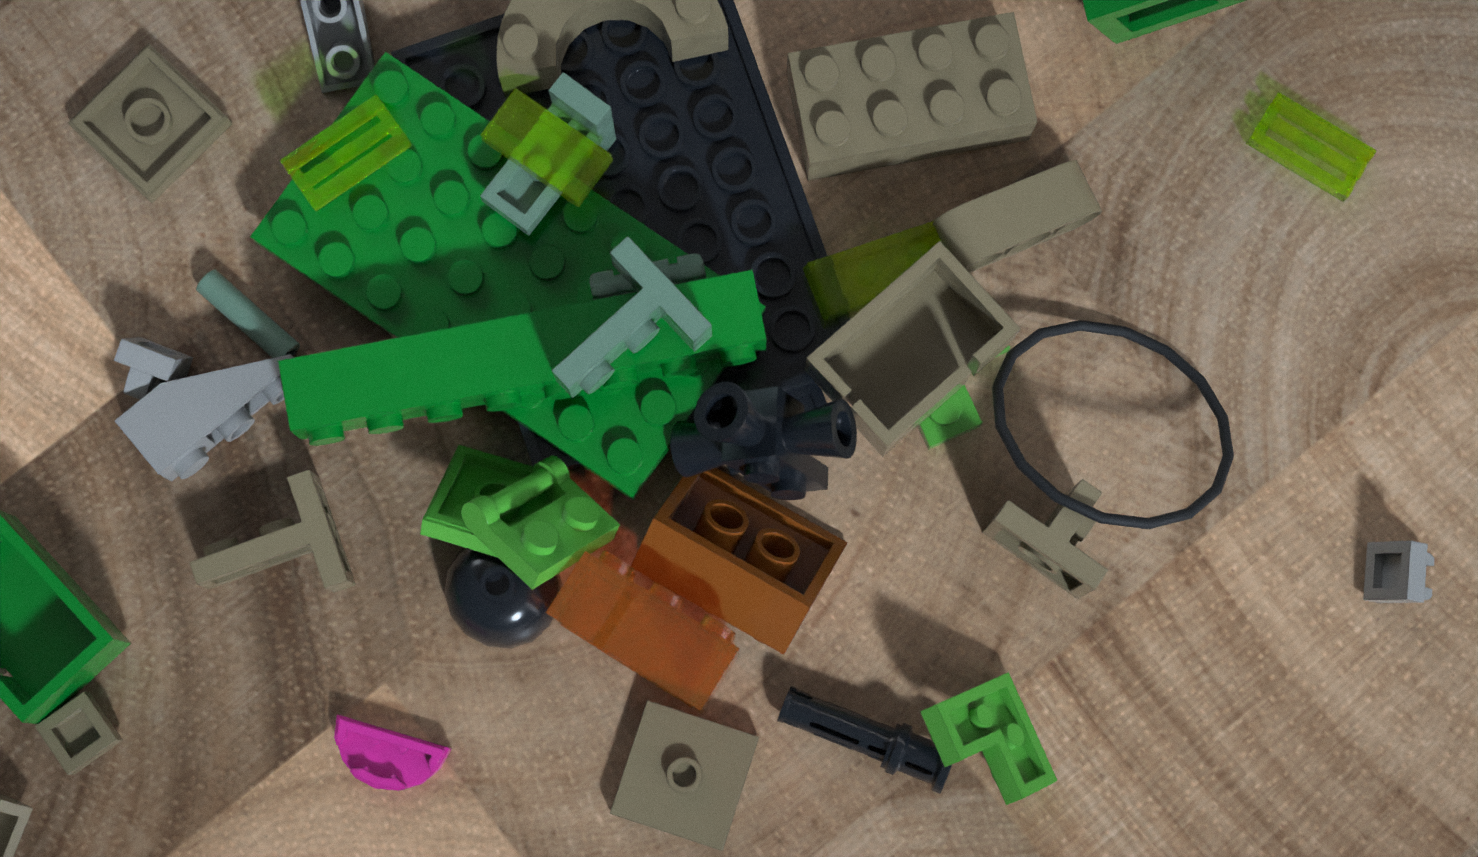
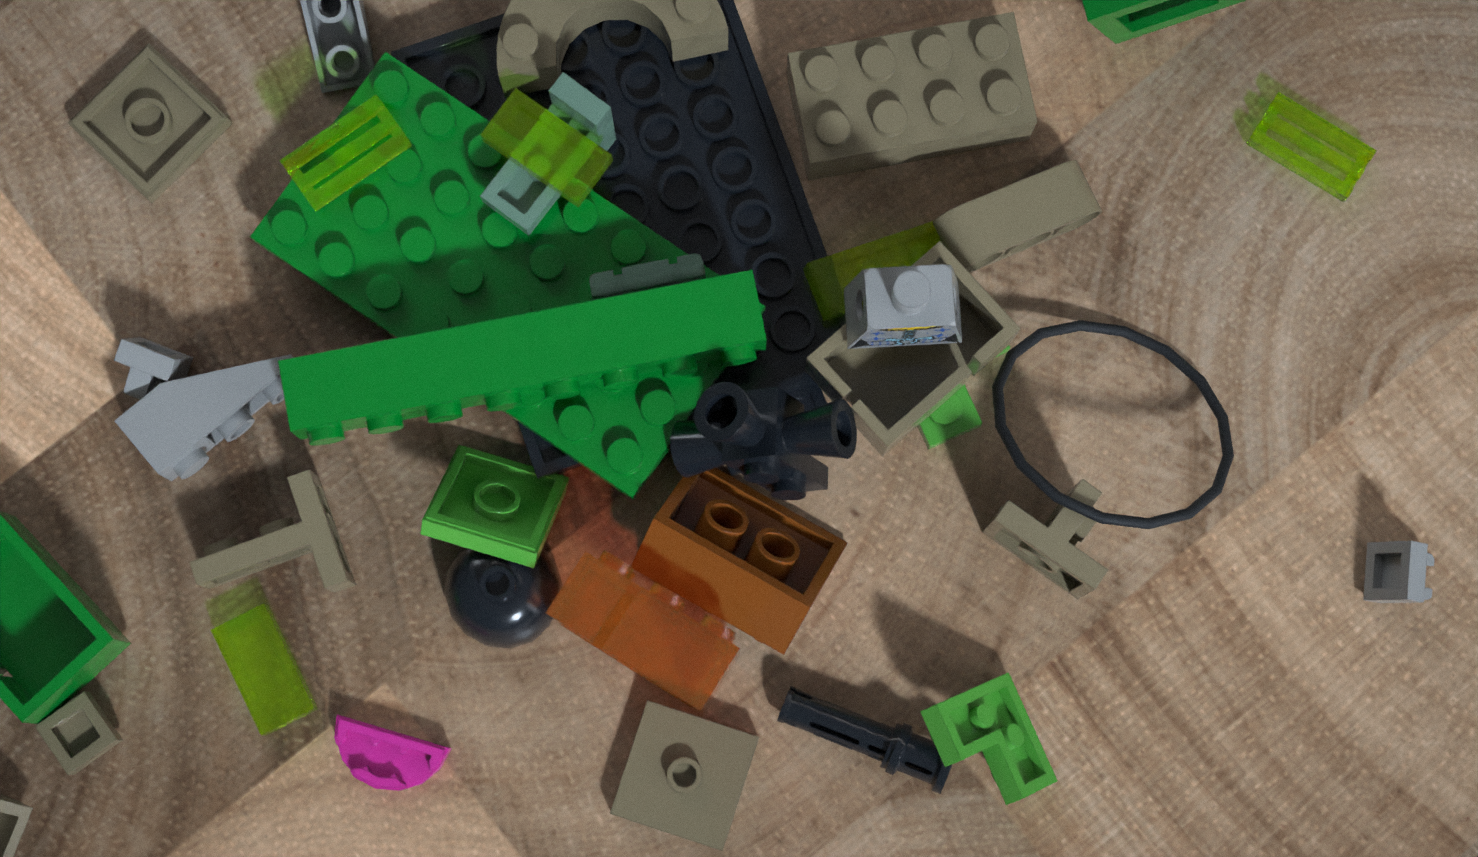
(246, 315): sand green piece -> none
(264, 669): none -> clear neon green tile
(547, 538): bright green plate -> none
(633, 323): sand green bracket -> none
(903, 307): none -> light grey torso

